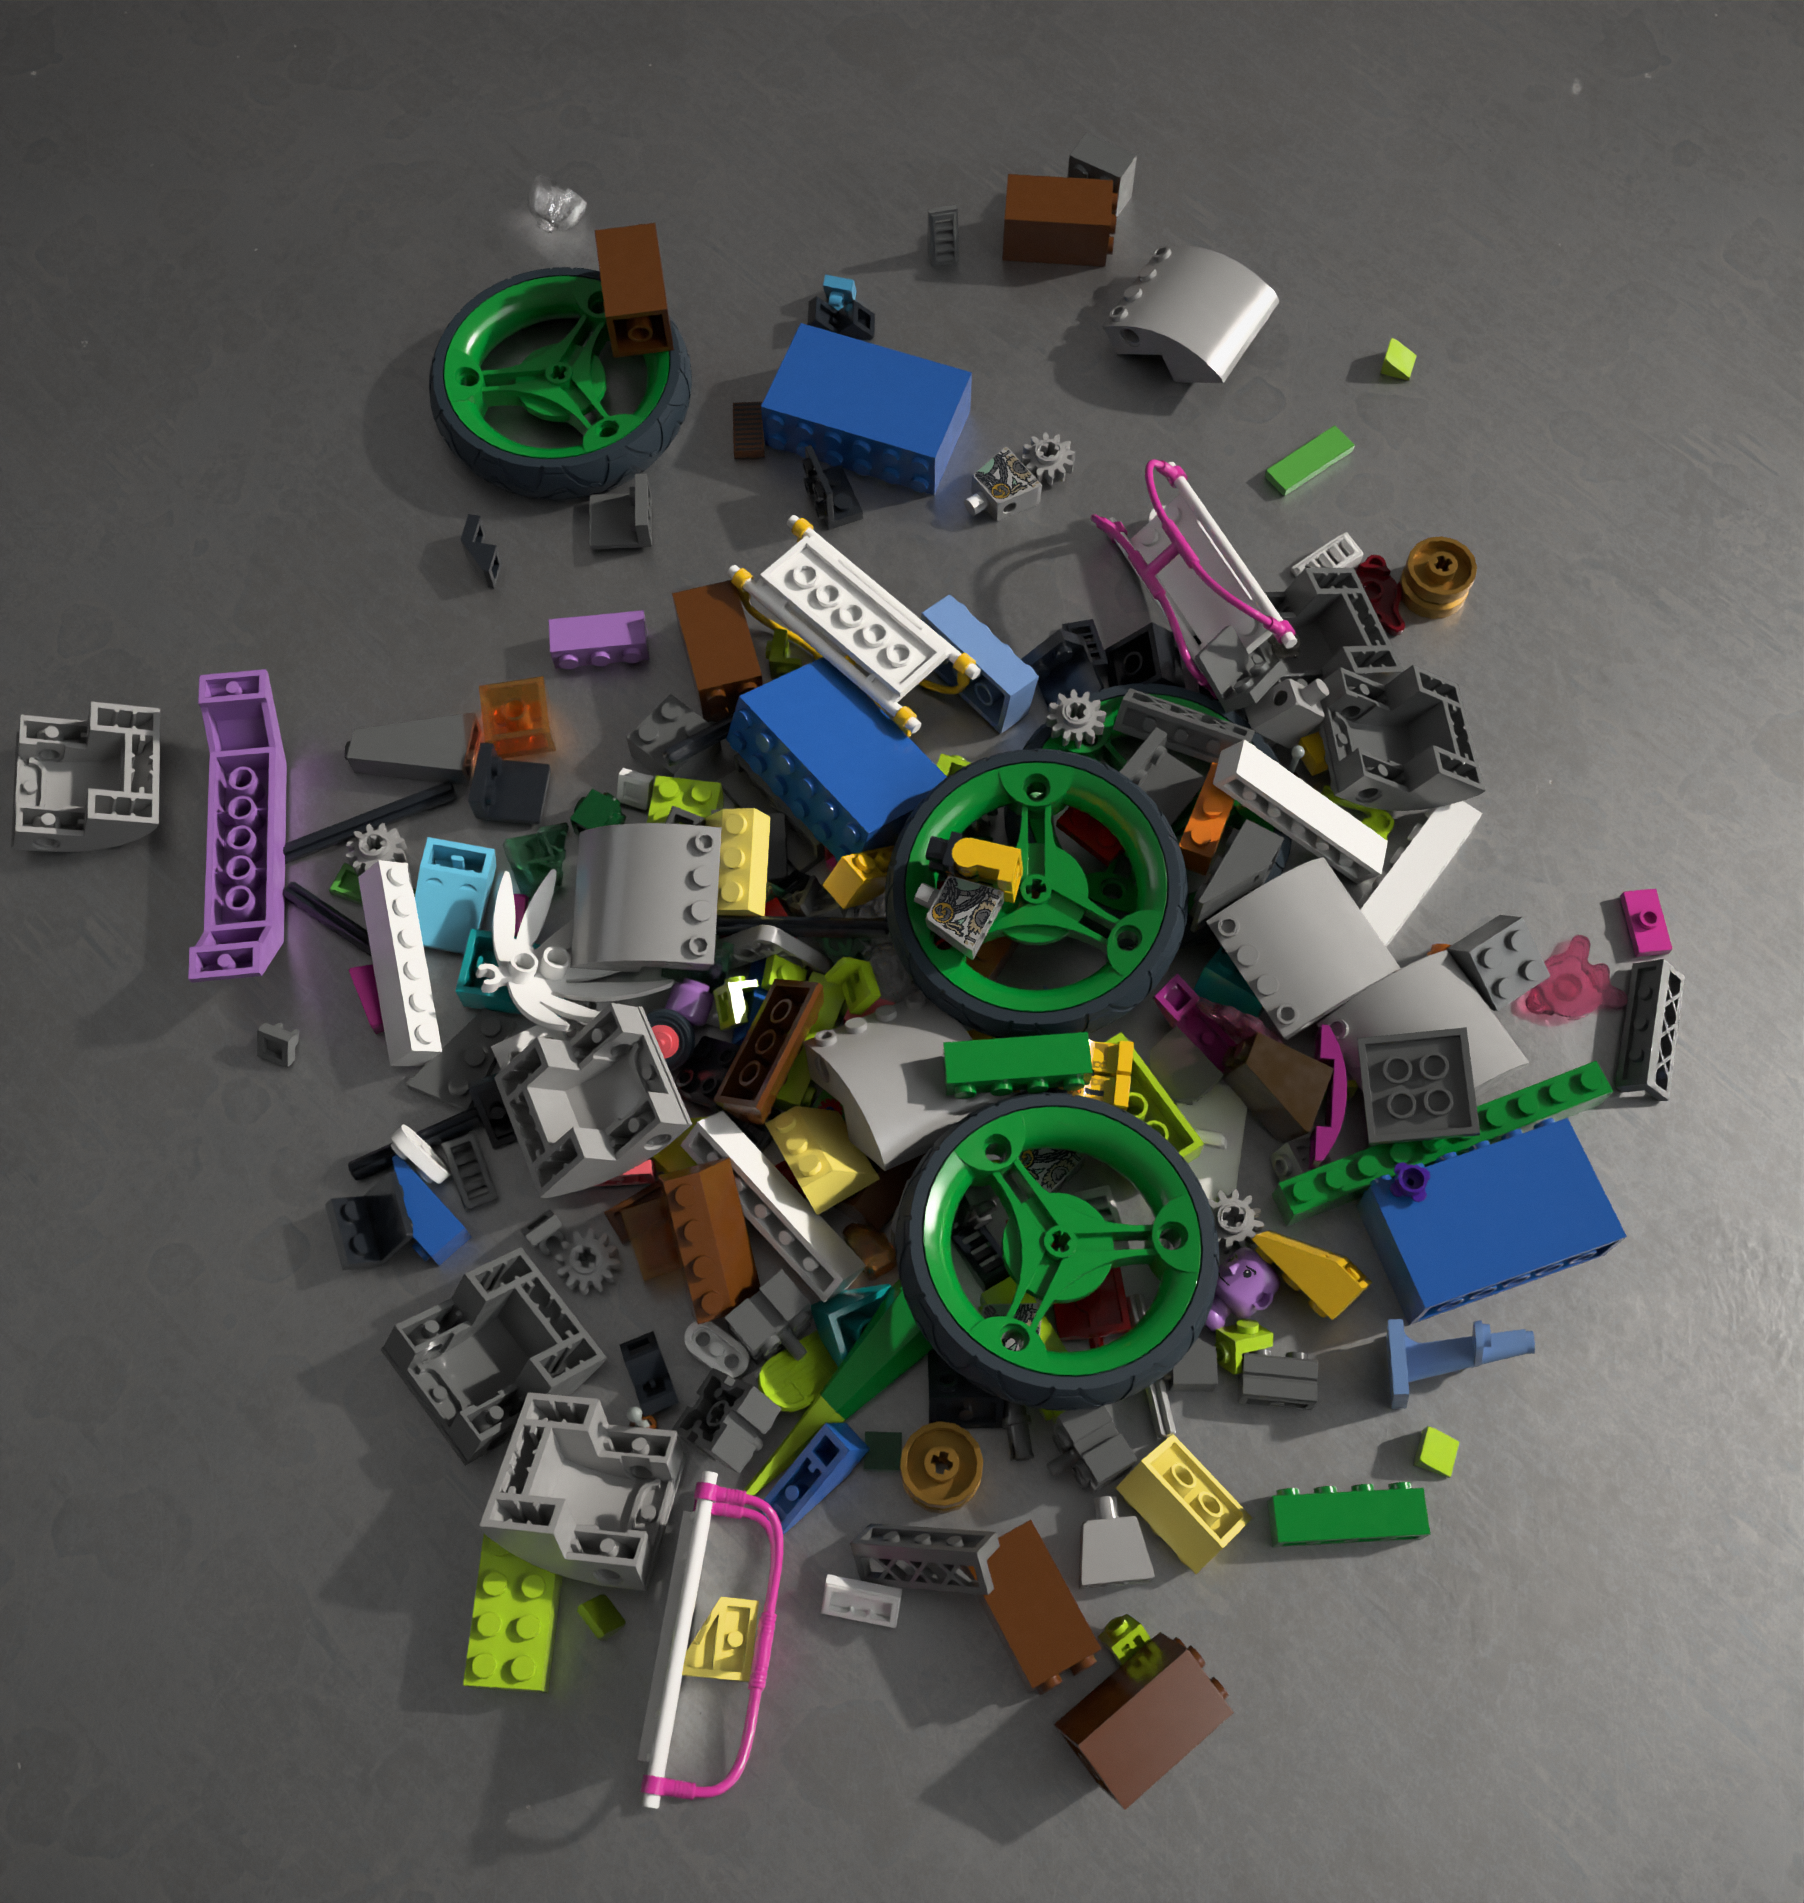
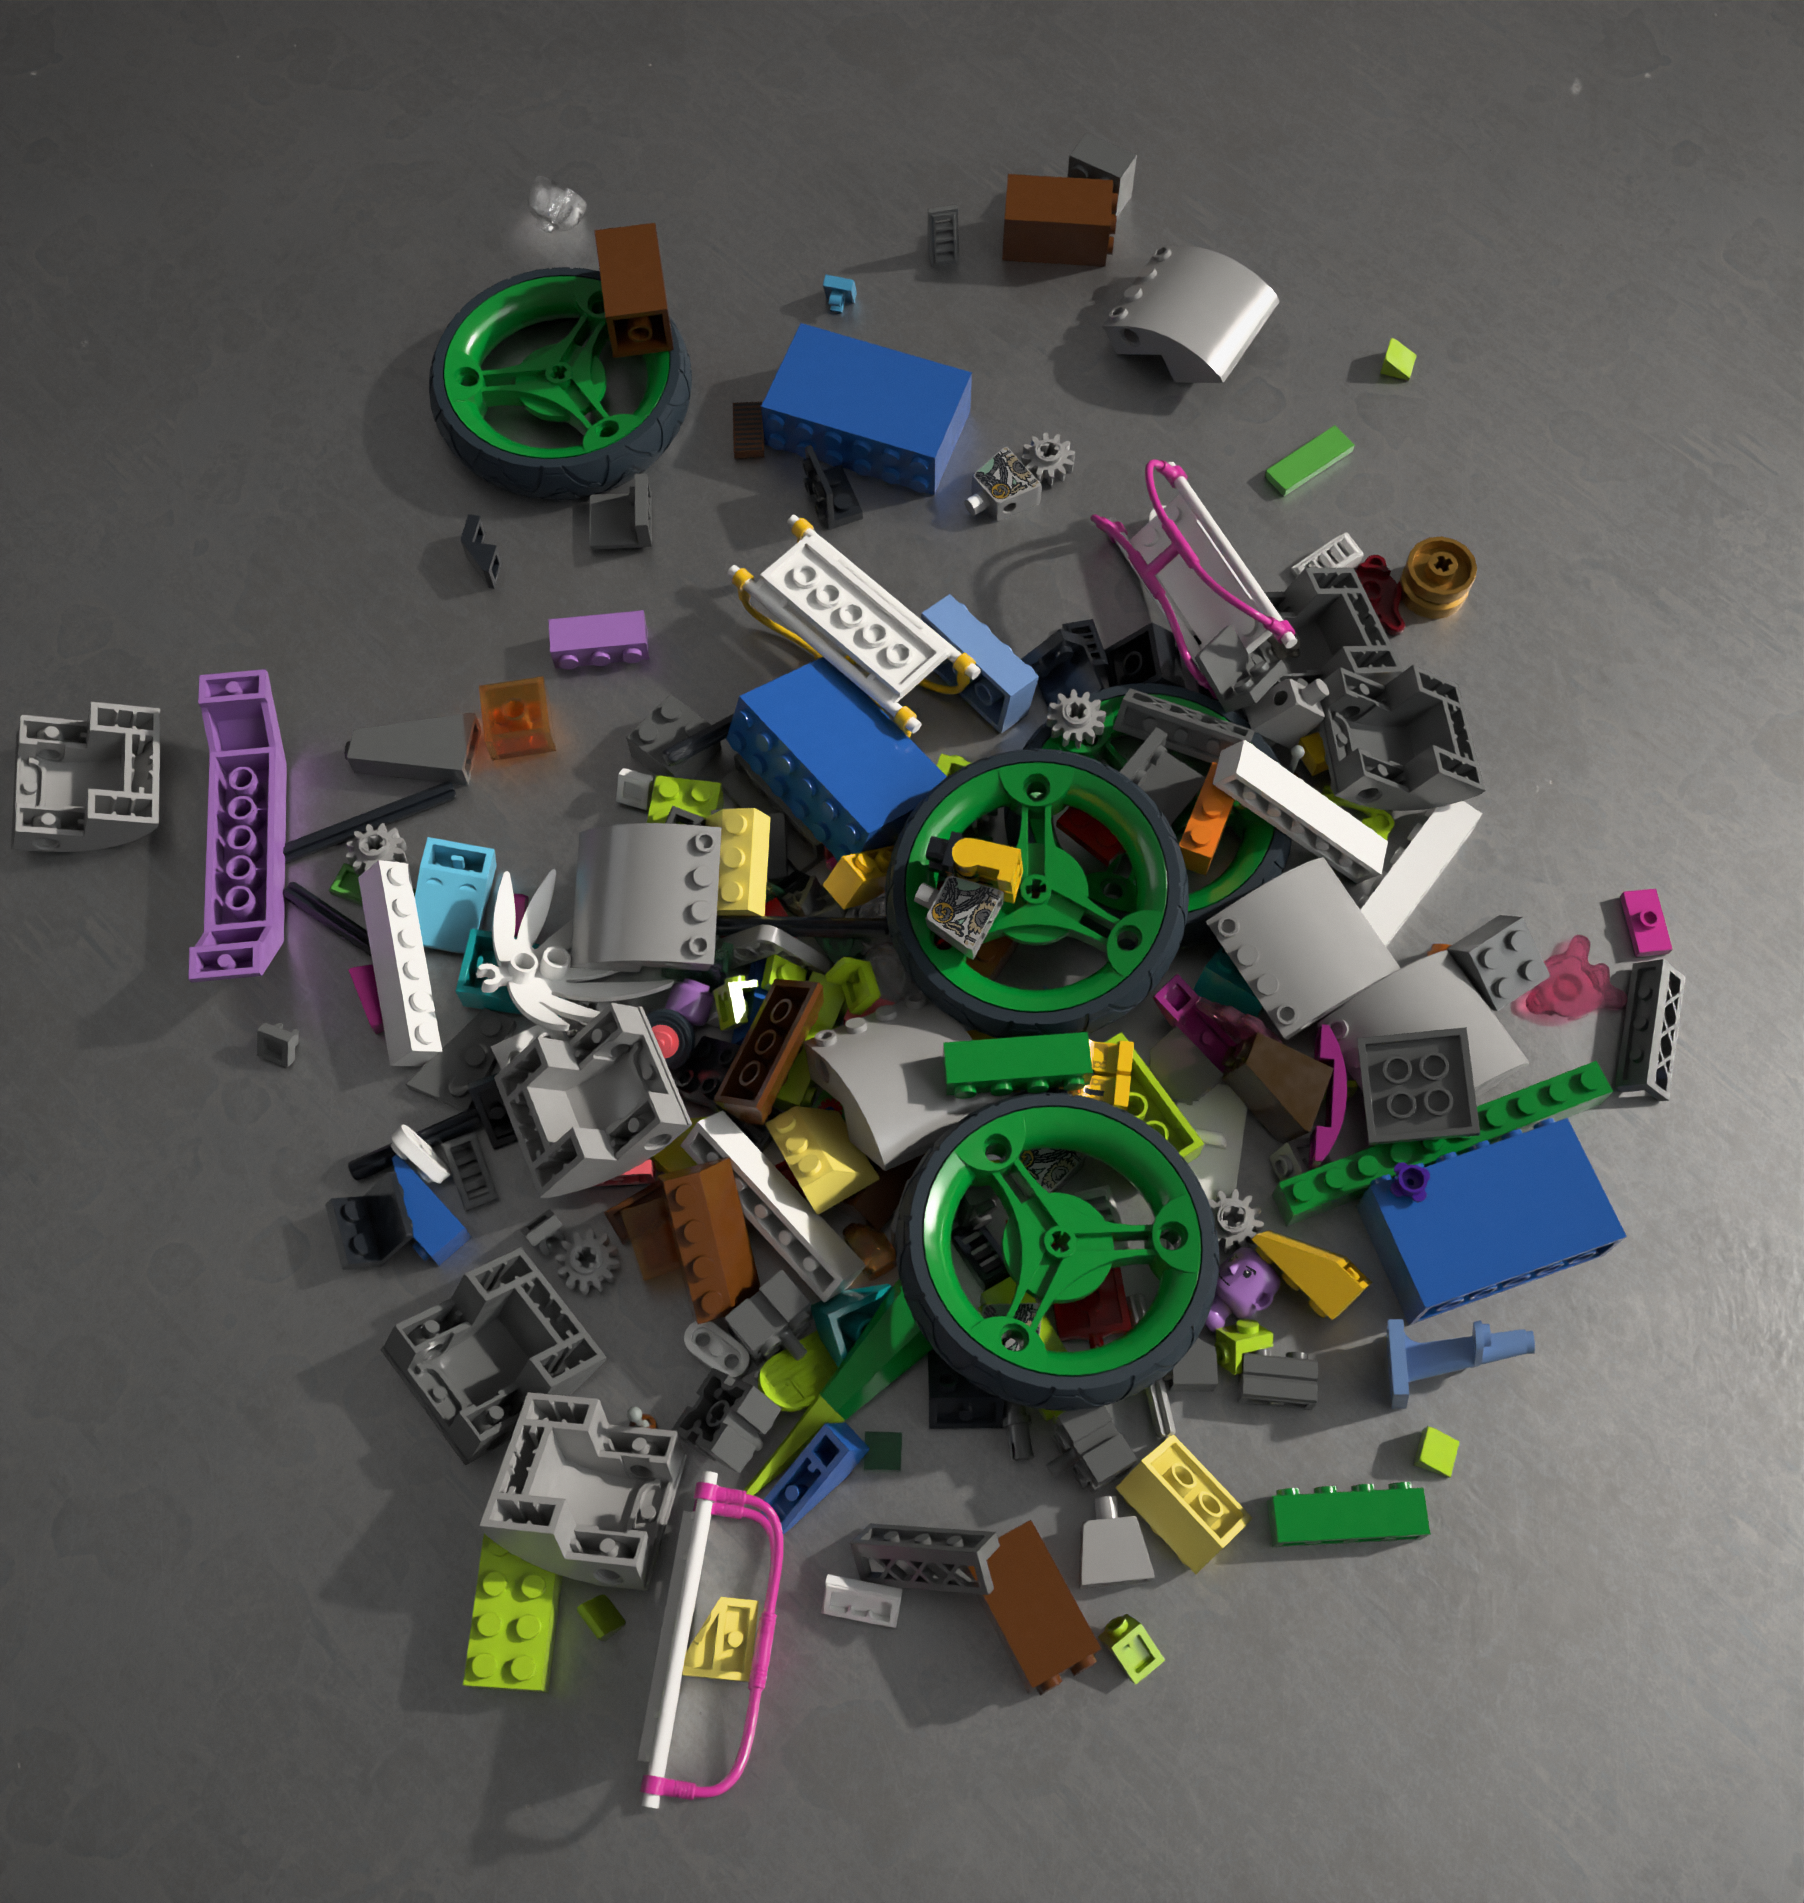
(508, 788): black bracket -> none
(536, 855): clear green slope -> none
(596, 811): dark green brick -> none
(649, 1373): black slope -> none
(717, 647): reddish brown brick -> none
(777, 655): lime bracket -> none
(851, 320): black slope -> none
(947, 1445): pearl gold wheel -> none
(1145, 1718): reddish brown brick -> none
(1237, 872): dark grey slope -> none

